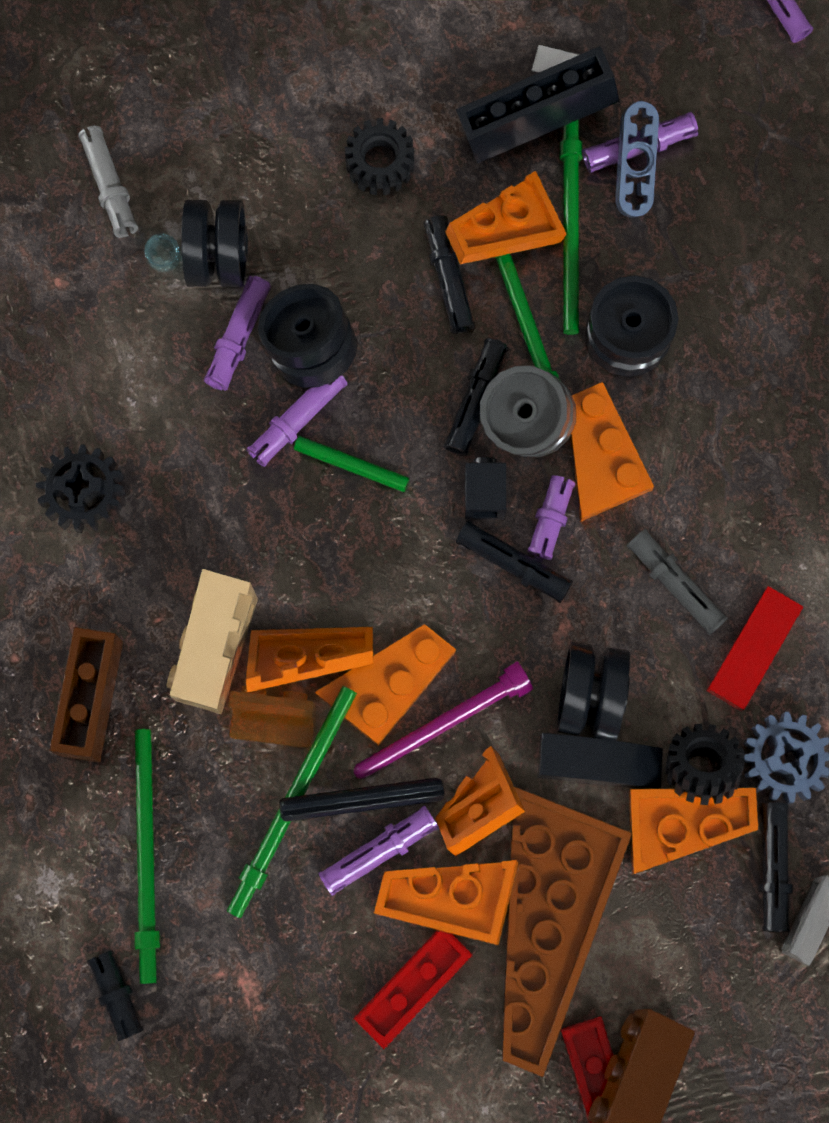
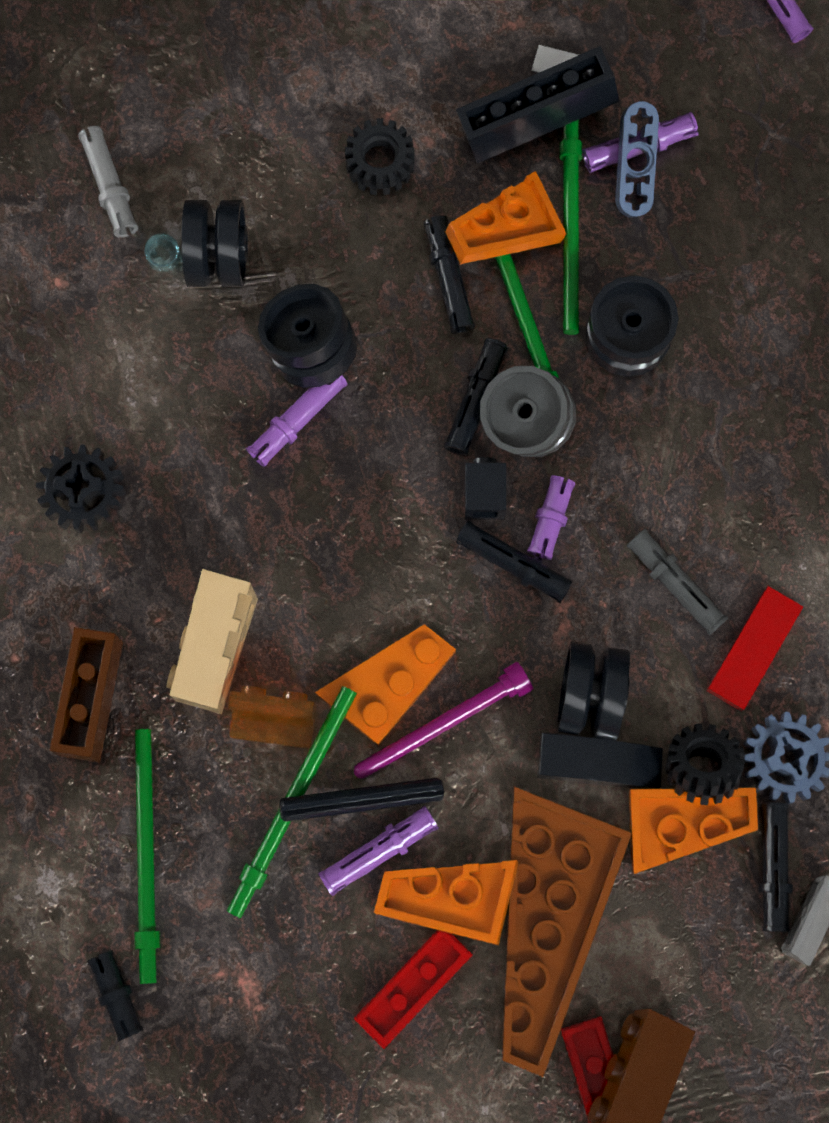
(232, 345): medium lavender pin -> none
(302, 654): orange wing -> none
(351, 463): green bar -> none
(479, 805): orange wing -> none
(604, 455): orange wing -> none

